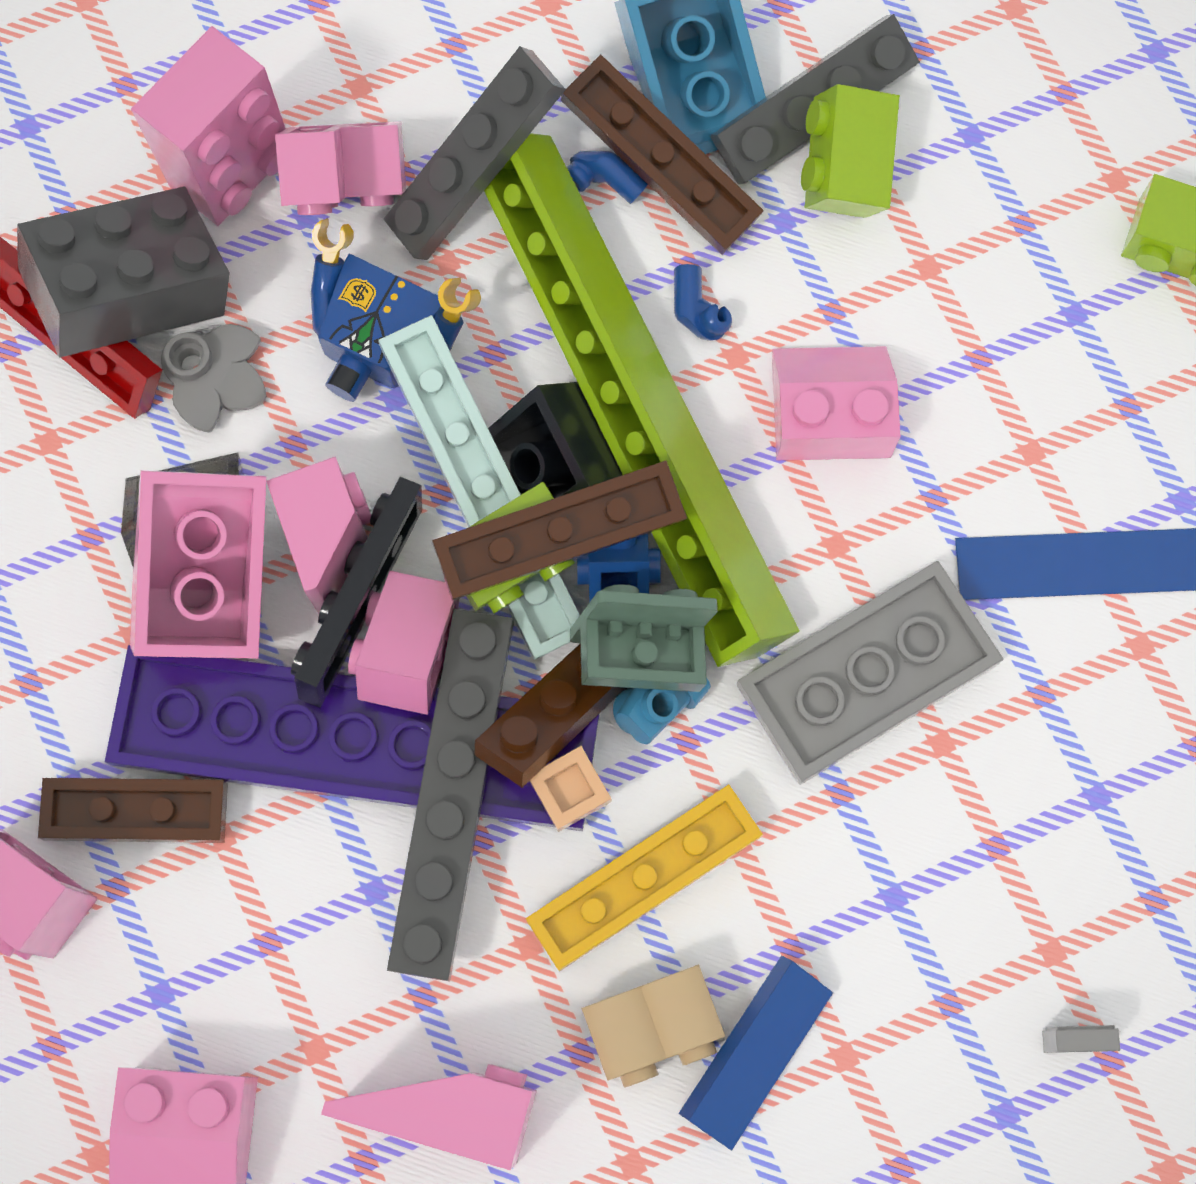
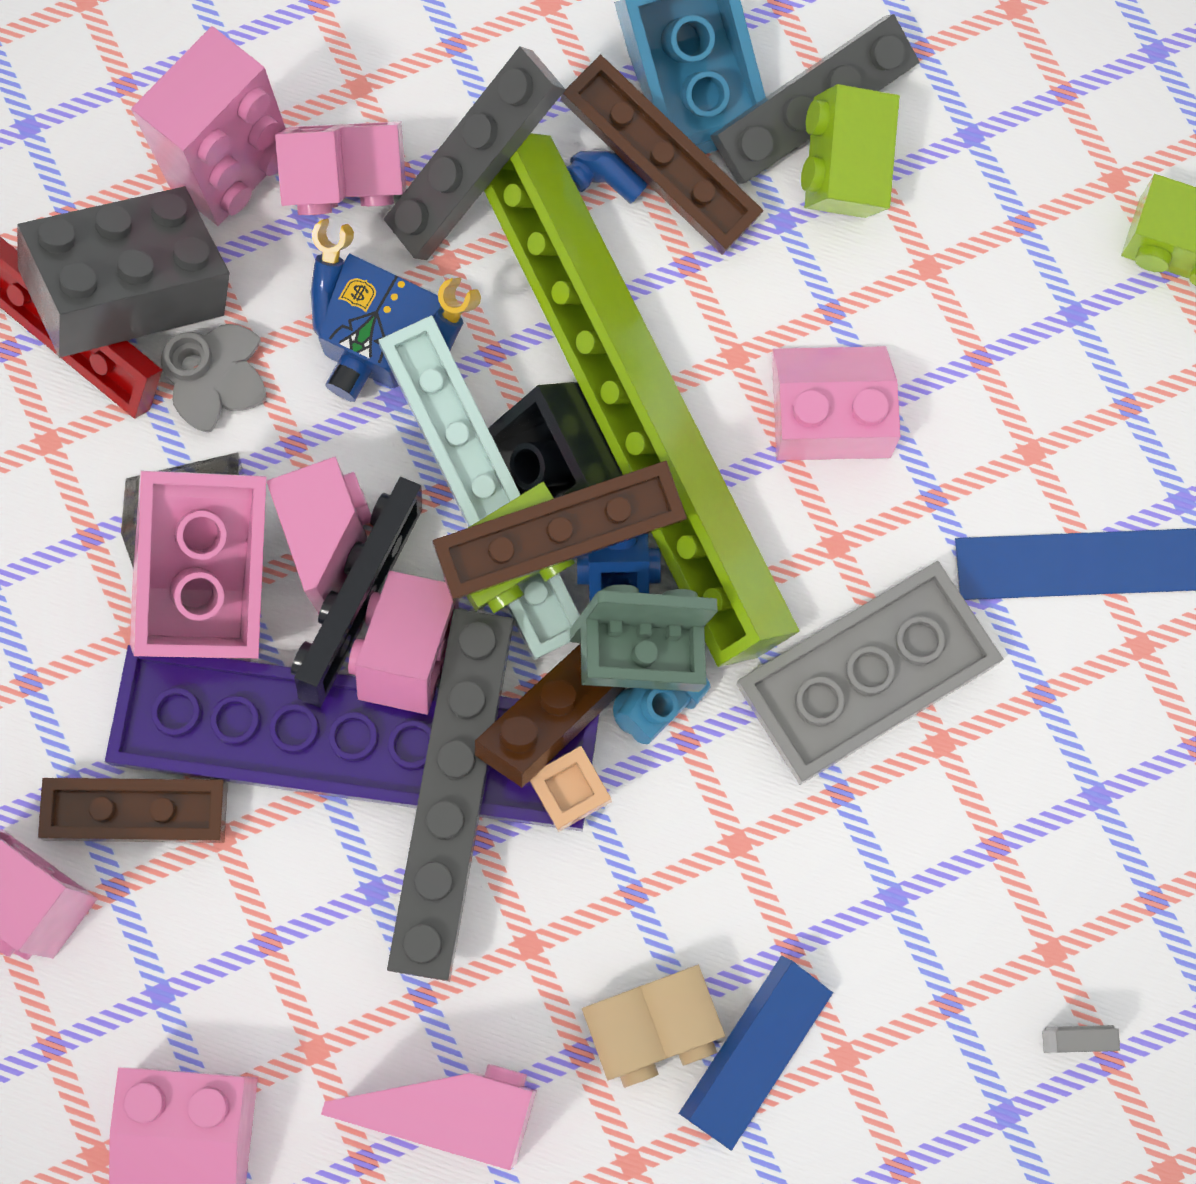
(644, 877): yellow plate -> none
(694, 311): blue arm -> none

